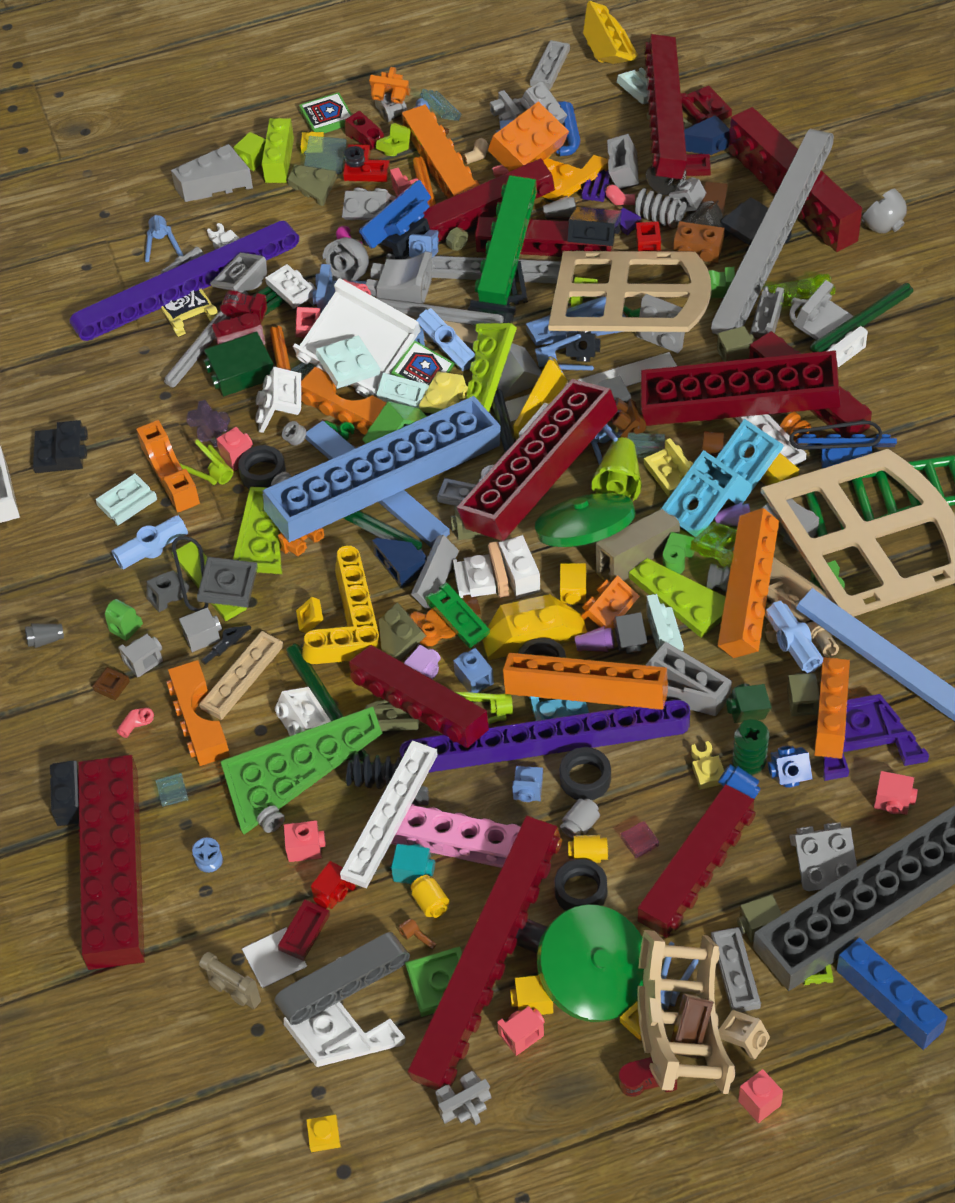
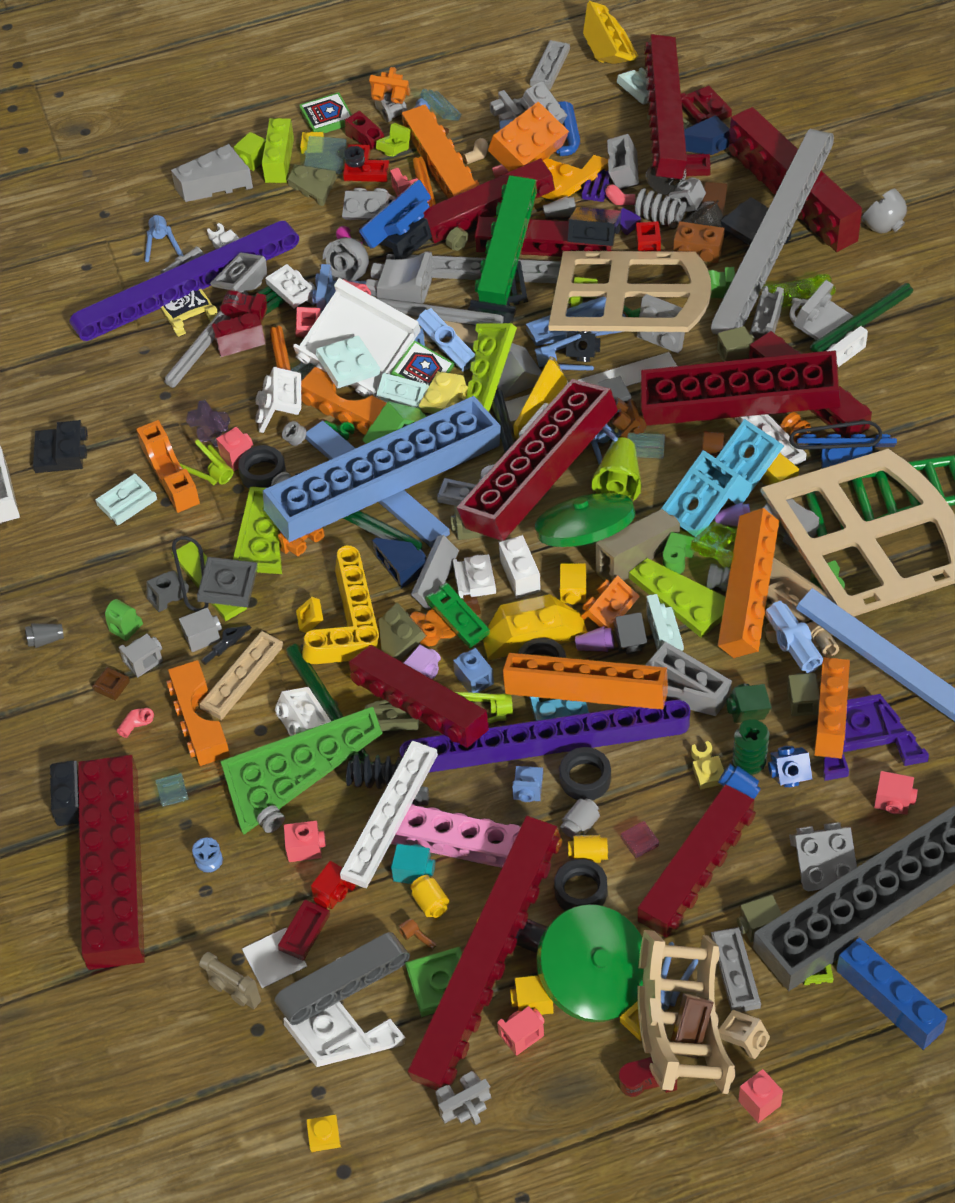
(149, 542): light blue piece -> none
(238, 364): dark green brick -> none
(420, 243): medium blue bracket -> none
(498, 569): light nougat tile -> none
(668, 466): light yellow bracket -> none

